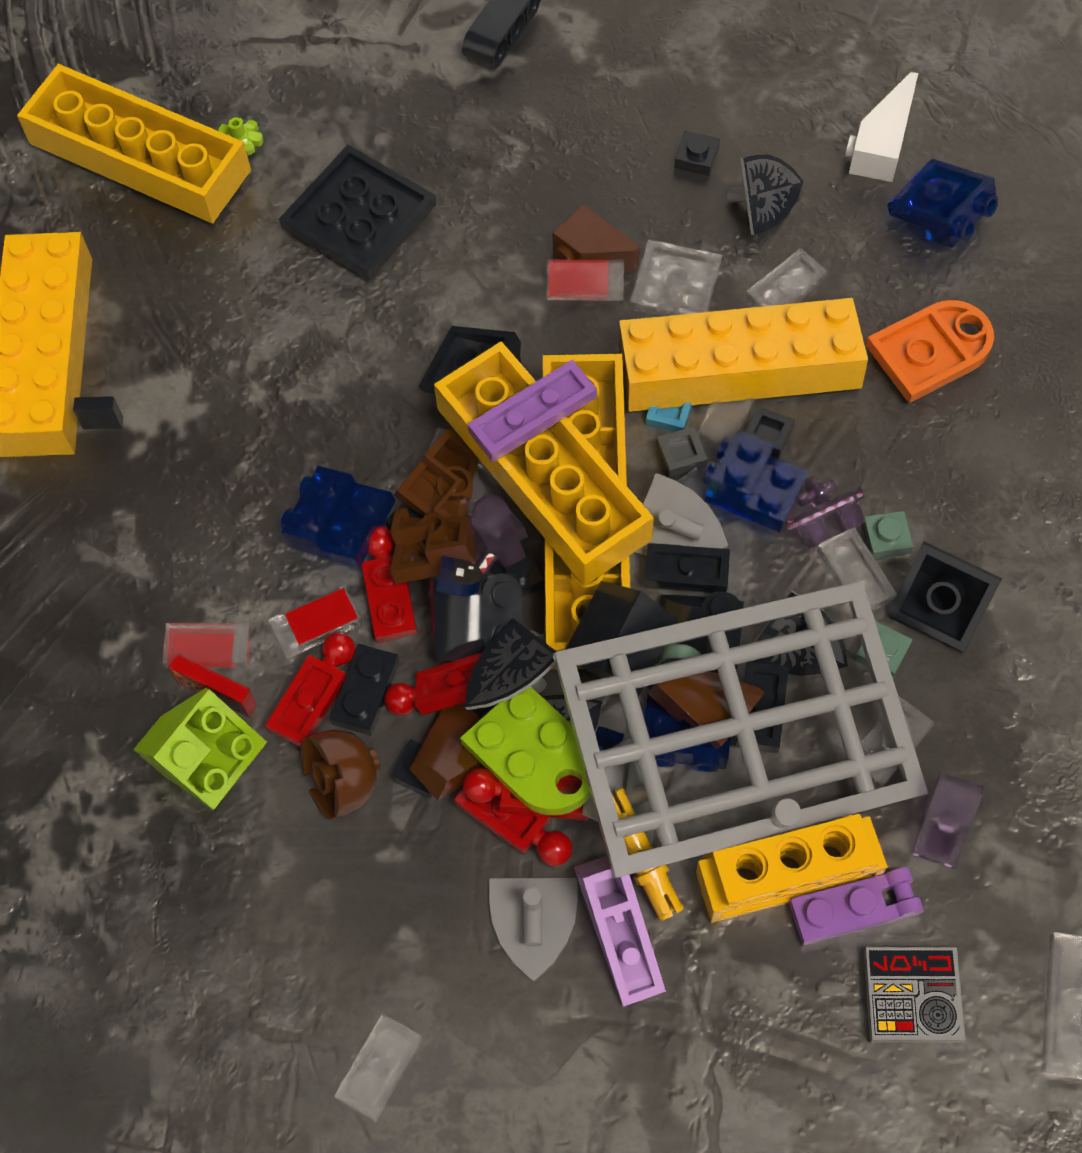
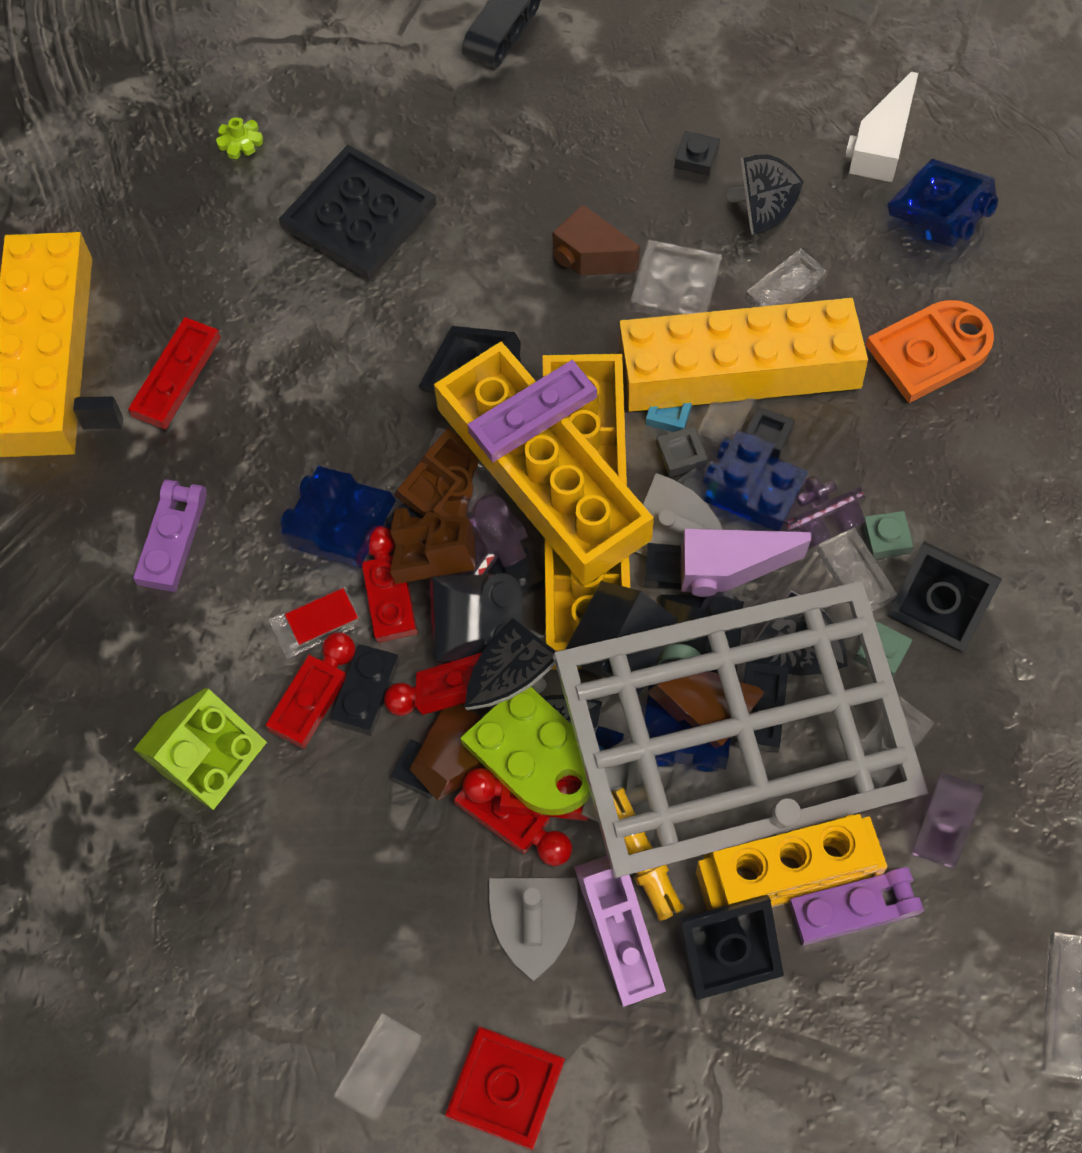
(135, 143): yellow brick -> none
(170, 536): none -> medium lavender plate
(174, 373): none -> red plate
(199, 677): red tile -> none
(208, 643): clear tile -> none
(341, 770): reddish brown cylinder -> none
(458, 577): clear blue tile -> none
(505, 1088): none -> red tile
(585, 280): clear tile -> none
(728, 558): none -> lavender slope
(730, 947): none -> black slope
(913, 995): tile -> none

